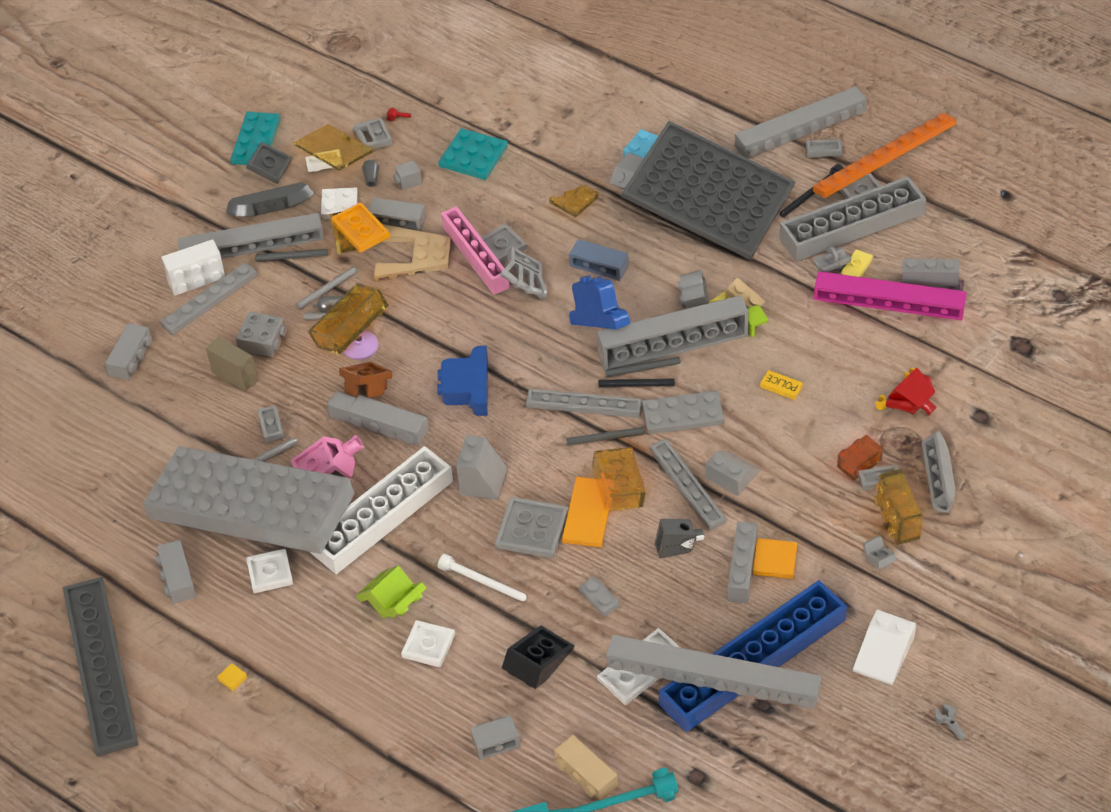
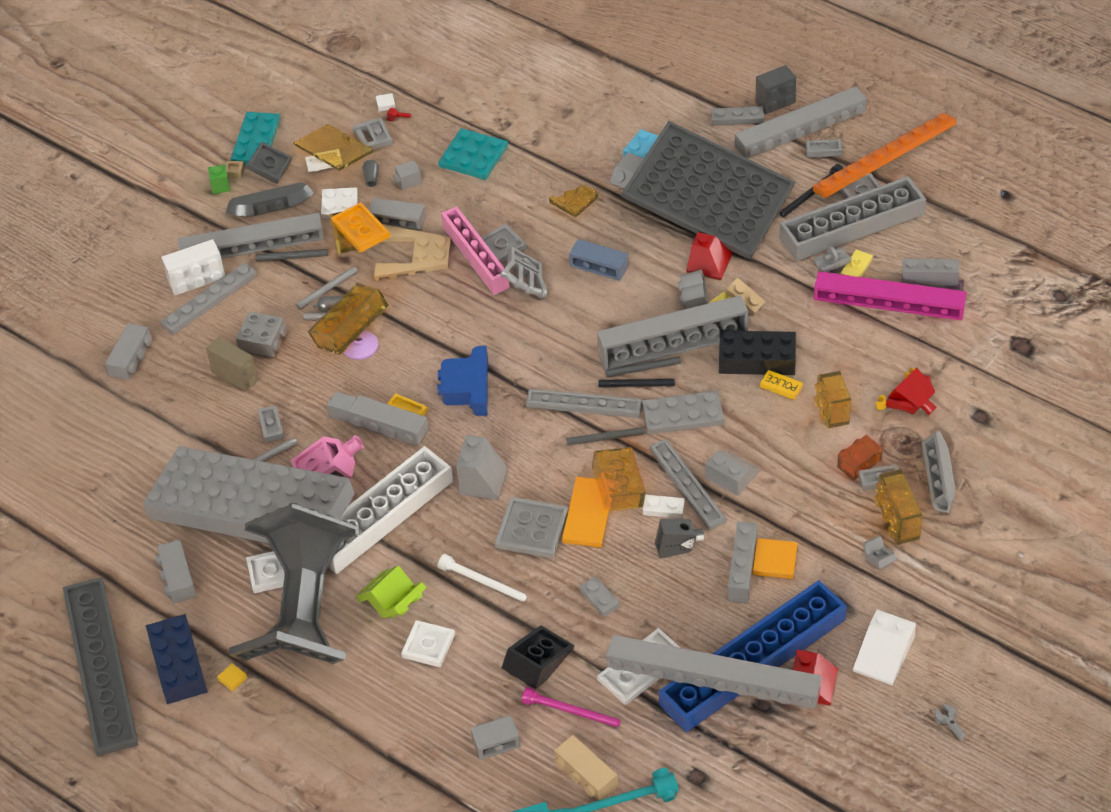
(176, 659): none -> dark blue brick
(219, 179): none -> bright green brick
(234, 169): none -> tan tile
(305, 547): none -> dark grey panel
(365, 373): dark orange panel -> none
(385, 102): none -> white tile
(407, 404): none -> yellow tile
(531, 697): none -> dark pink piece
(597, 304): blue brick -> none
(663, 506): none -> white plate
(709, 256): none -> red slope
(737, 115): none -> light grey plate
(755, 318): lime panel -> none
(757, 352): none -> black brick
(775, 89): none -> dark grey brick
(816, 664): none -> slope
(832, 399): none -> clear yellow brick

